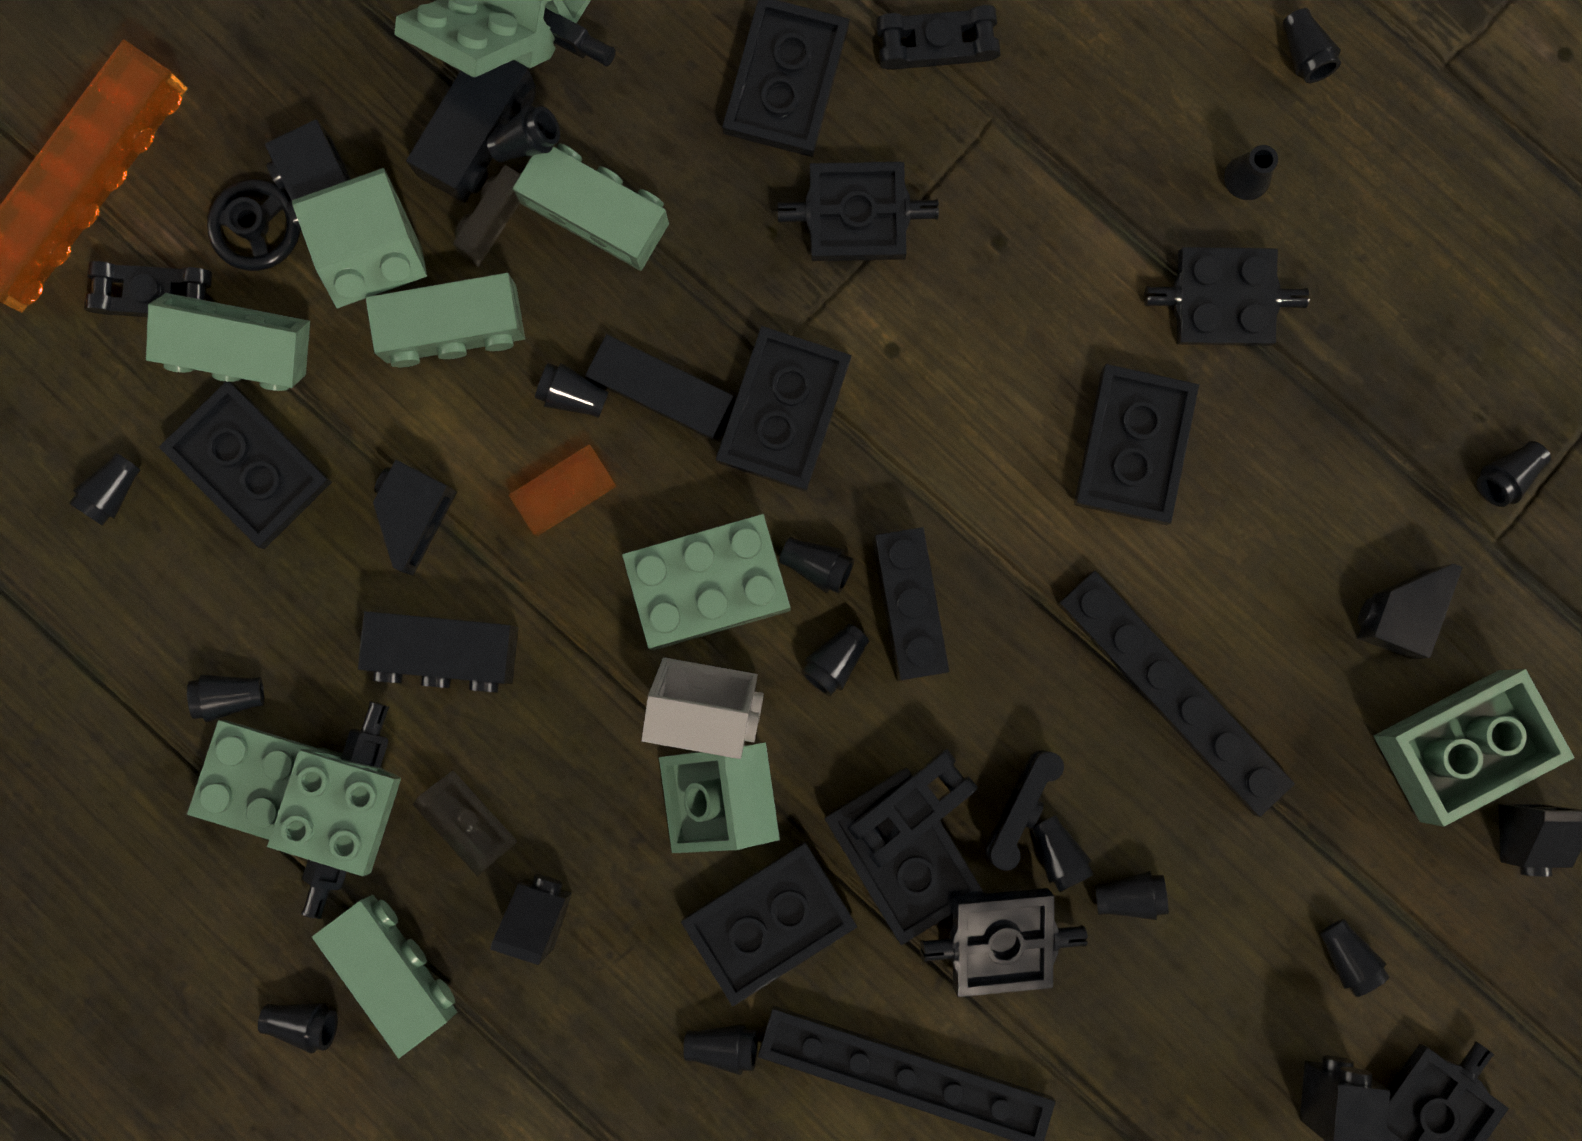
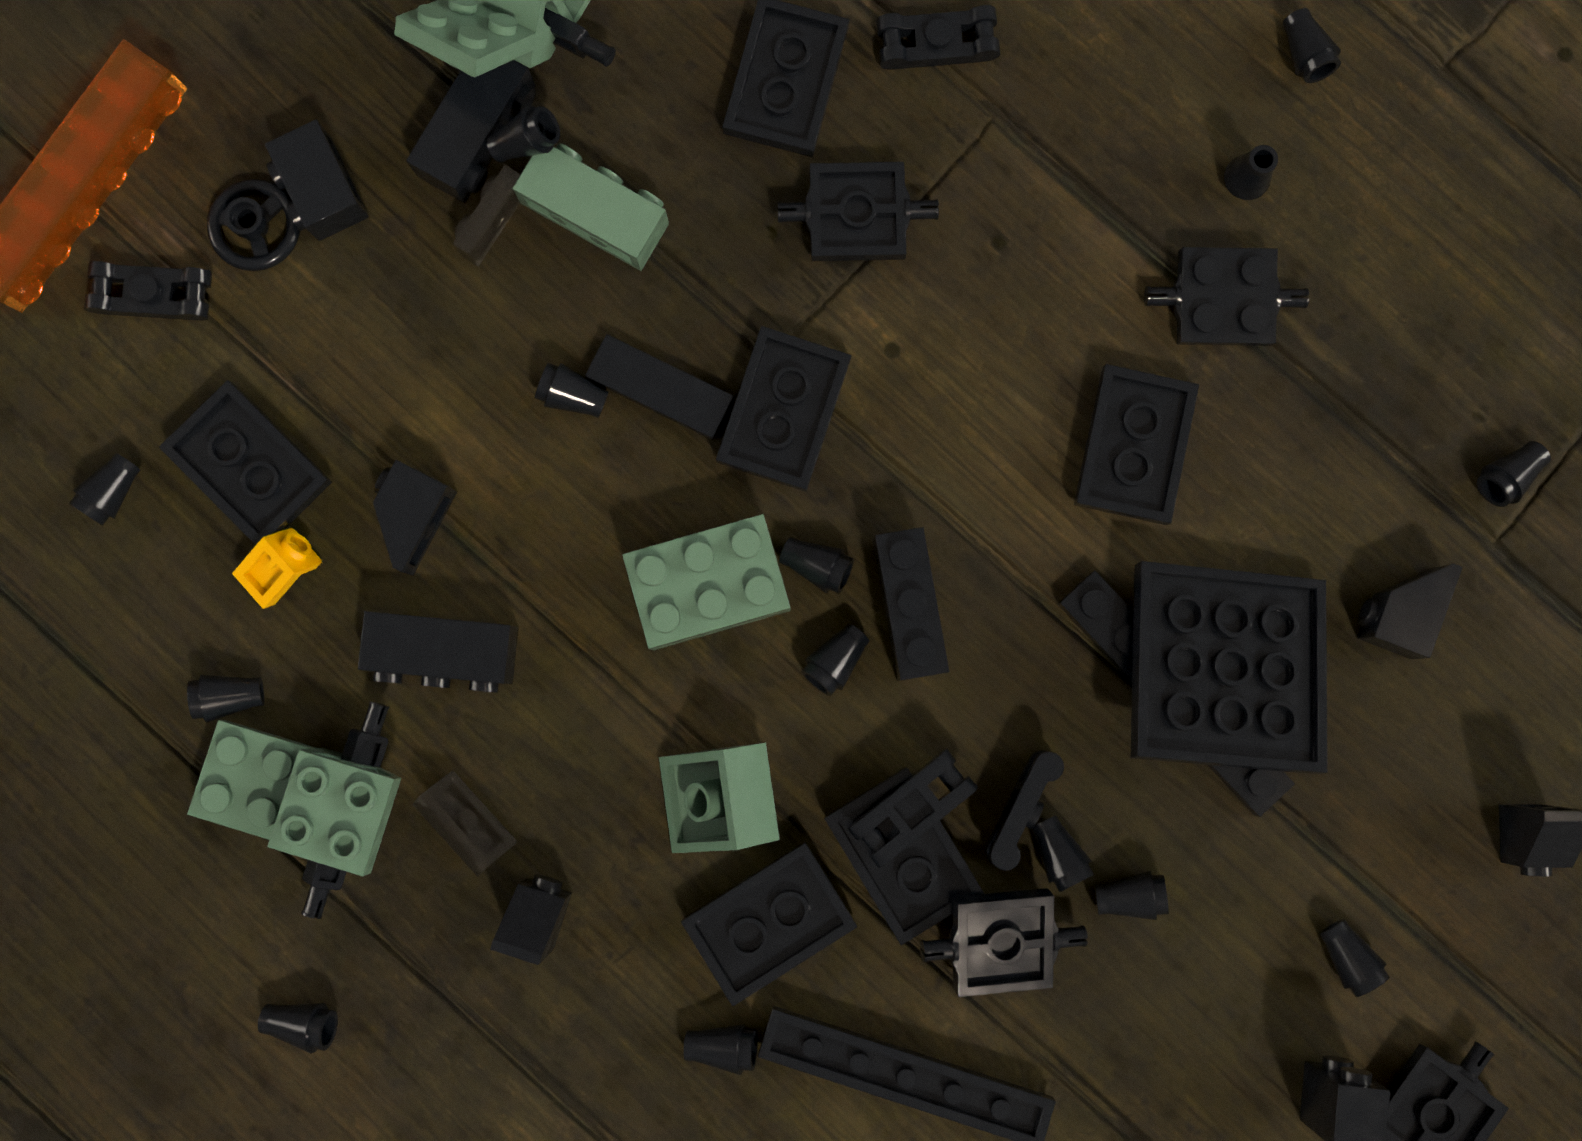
(227, 341): sand green brick -> none
(276, 565): none -> yellow bracket
(360, 238): sand green slope -> none
(386, 974): sand green brick -> none
(445, 320): sand green brick -> none
(562, 490): clear orange plate -> none
(702, 708): light grey piece -> none
(1229, 668): none -> black plate
(1473, 747): sand green brick -> none

